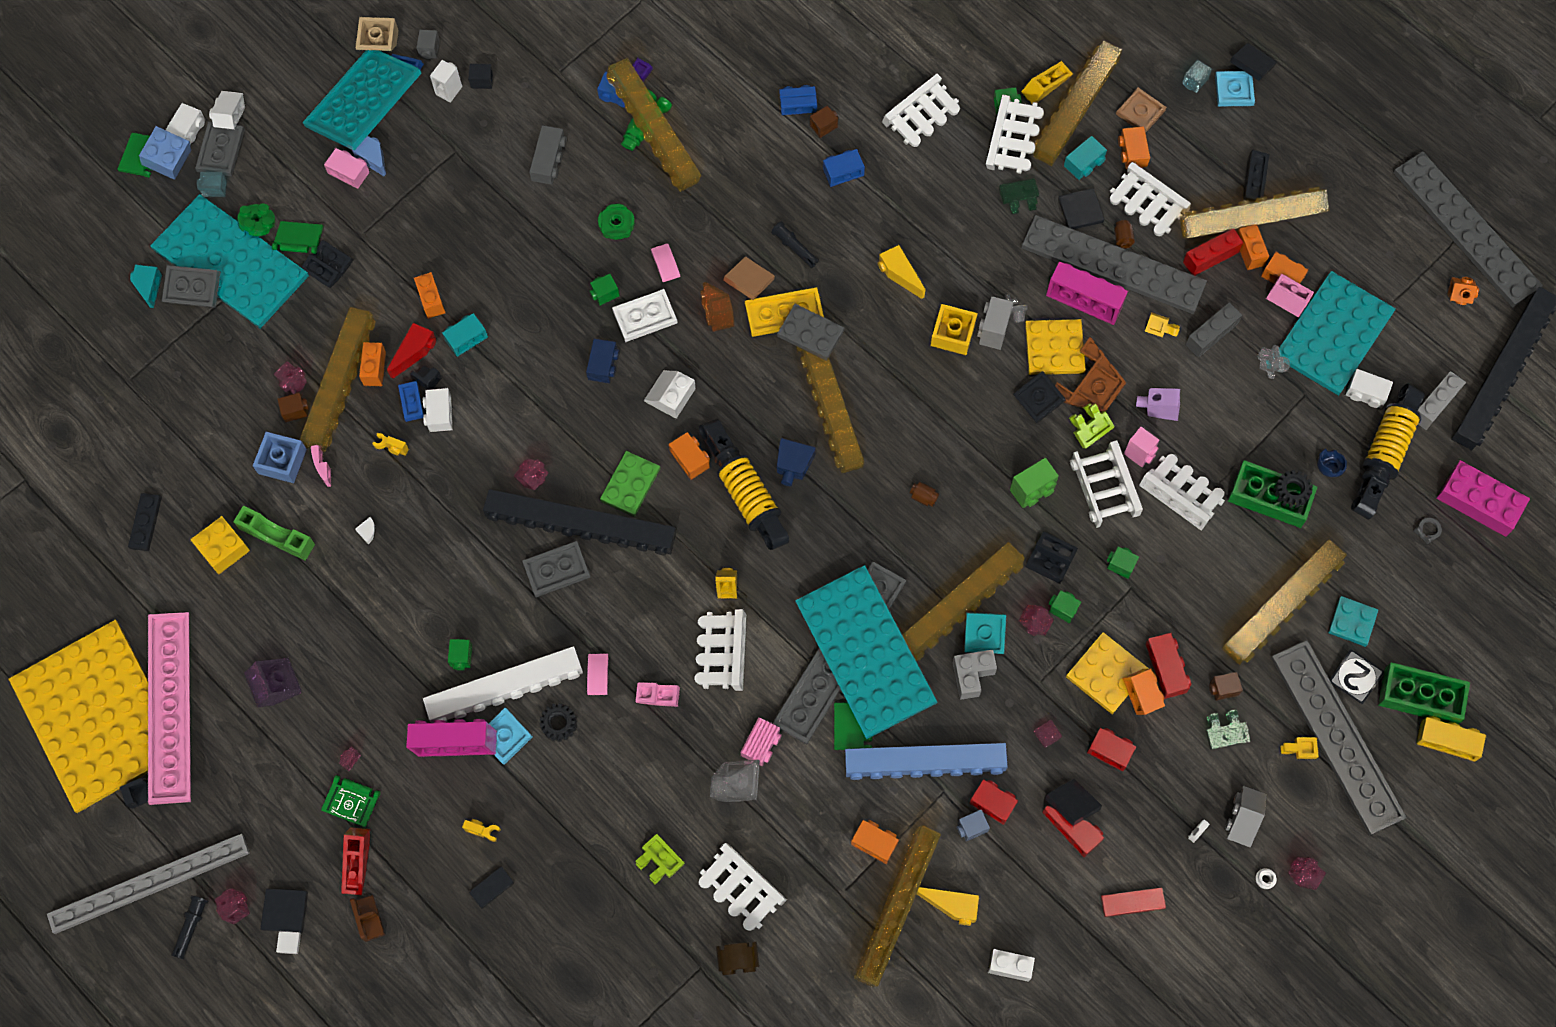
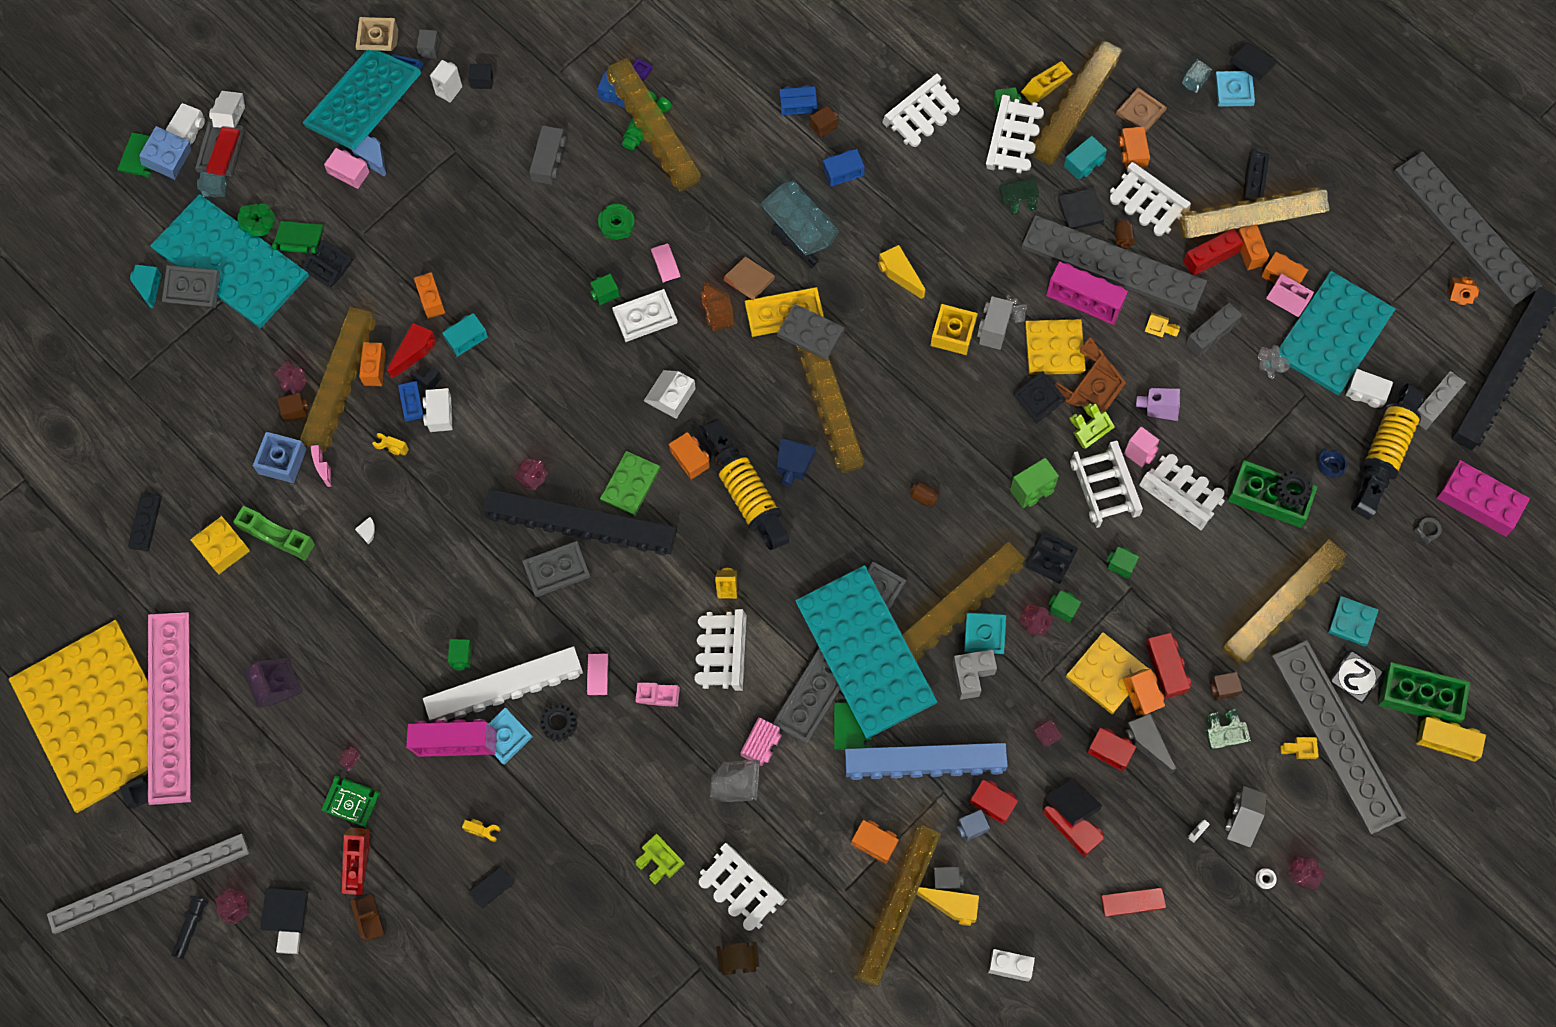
(223, 151): none -> red tile
(602, 361): dark blue brick -> none
(800, 218): none -> clear light blue slope
(947, 878): none -> dark grey brick
(1148, 740): none -> dark grey slope

